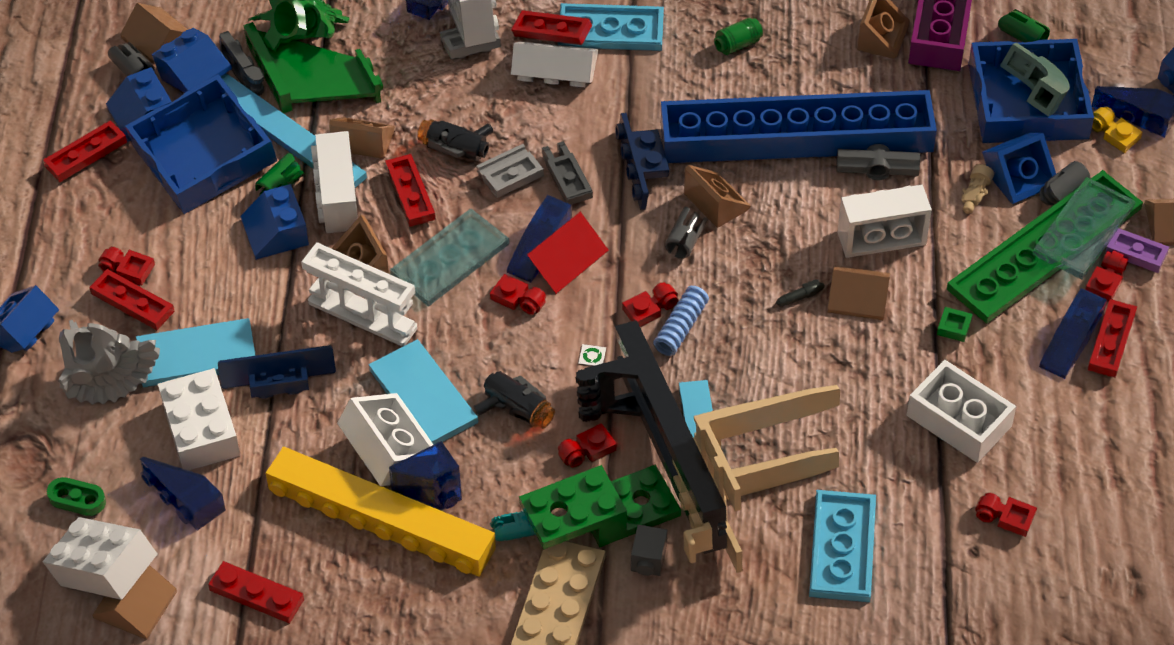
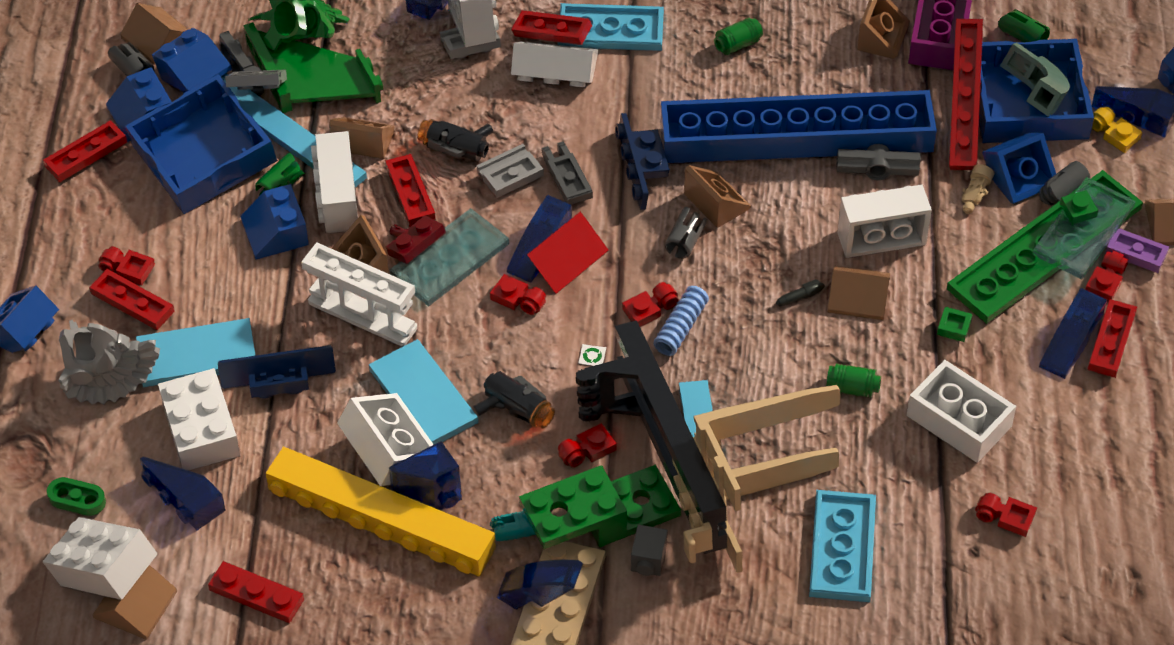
(247, 79): none -> light grey plate
(415, 239): none -> dark red plate
(539, 582): none -> clear blue slope
(854, 380): none -> green head
(966, 94): none -> red plate
(1079, 207): none -> green plate

